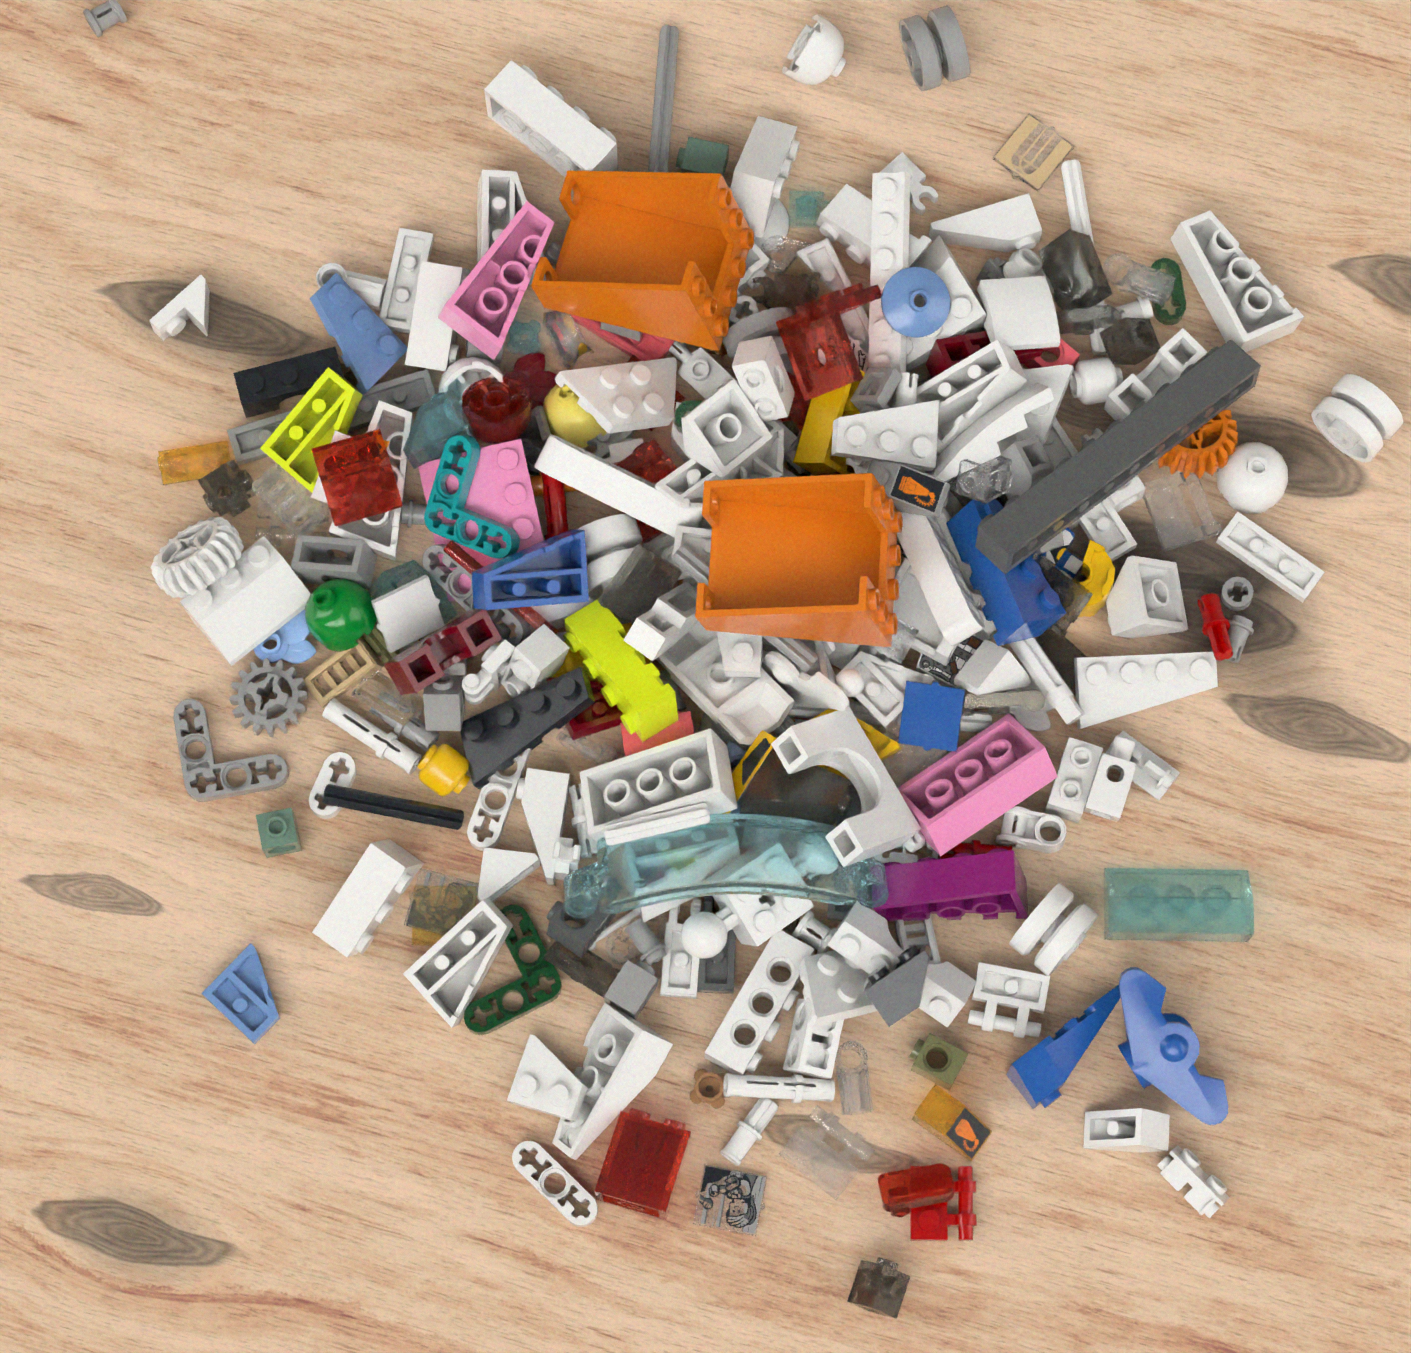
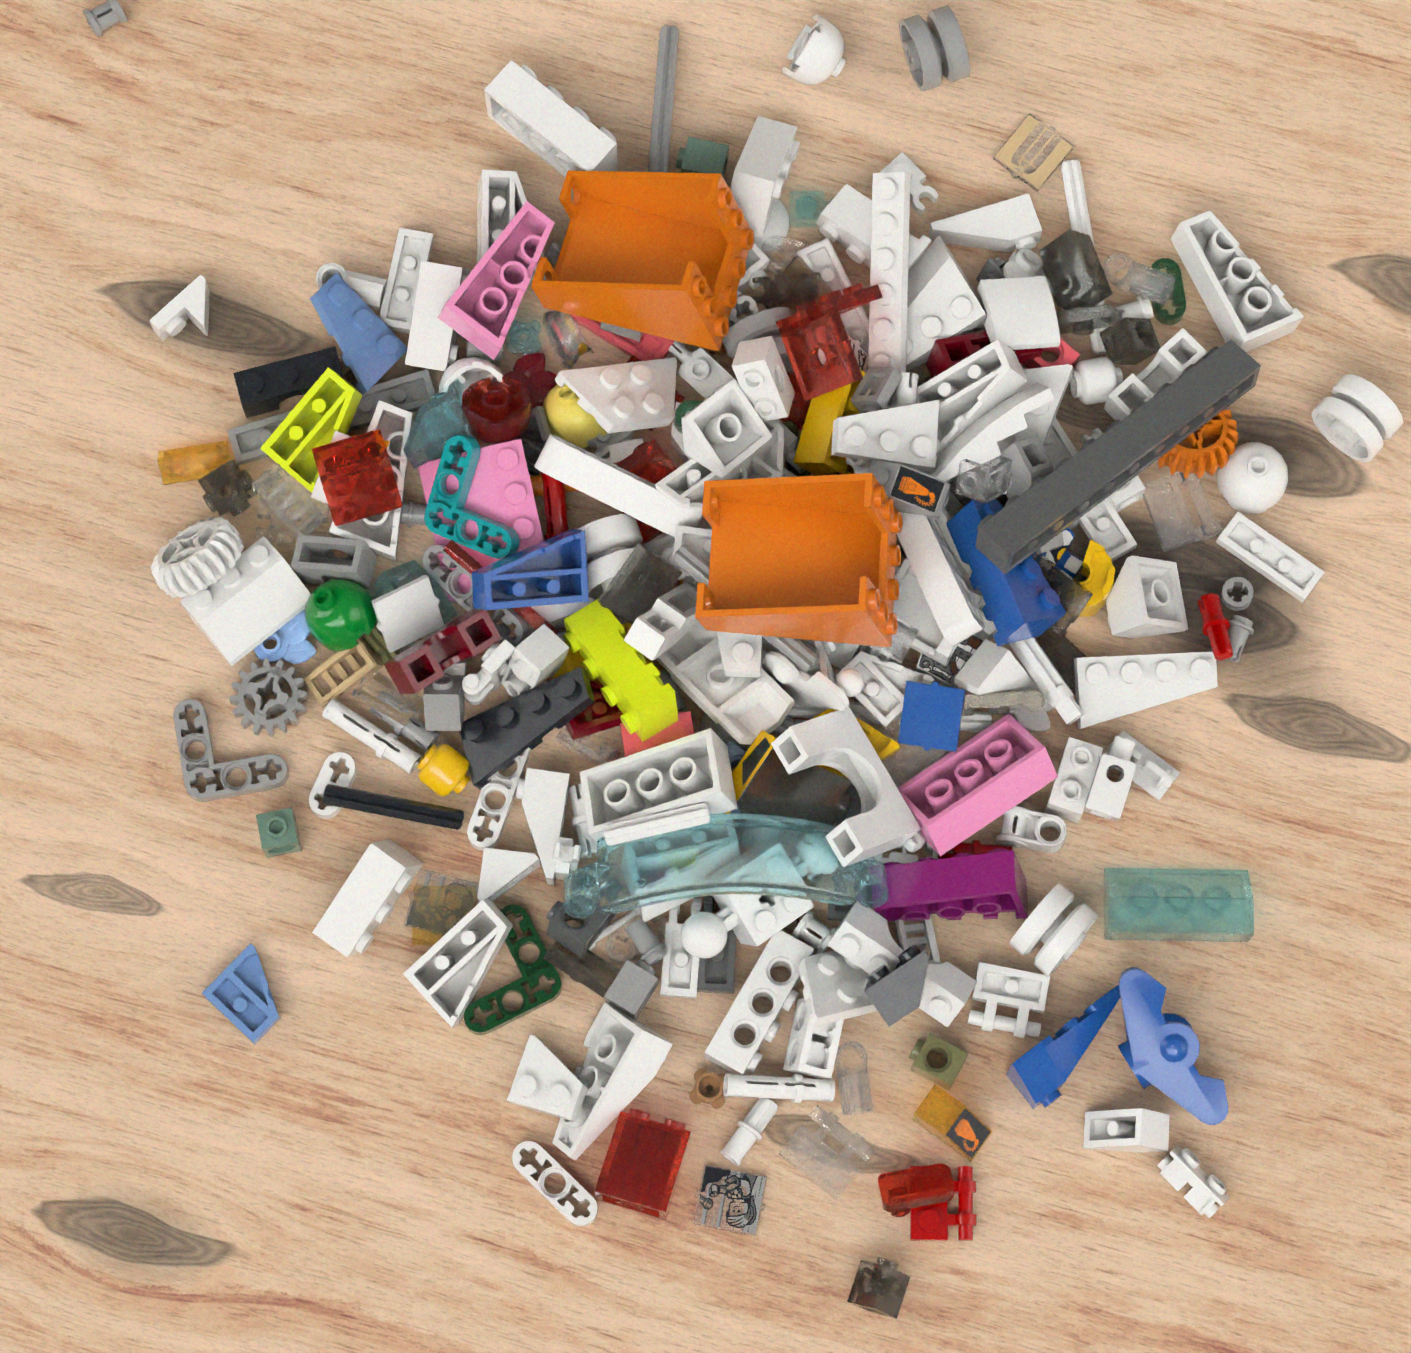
(899, 305): medium blue dish -> none

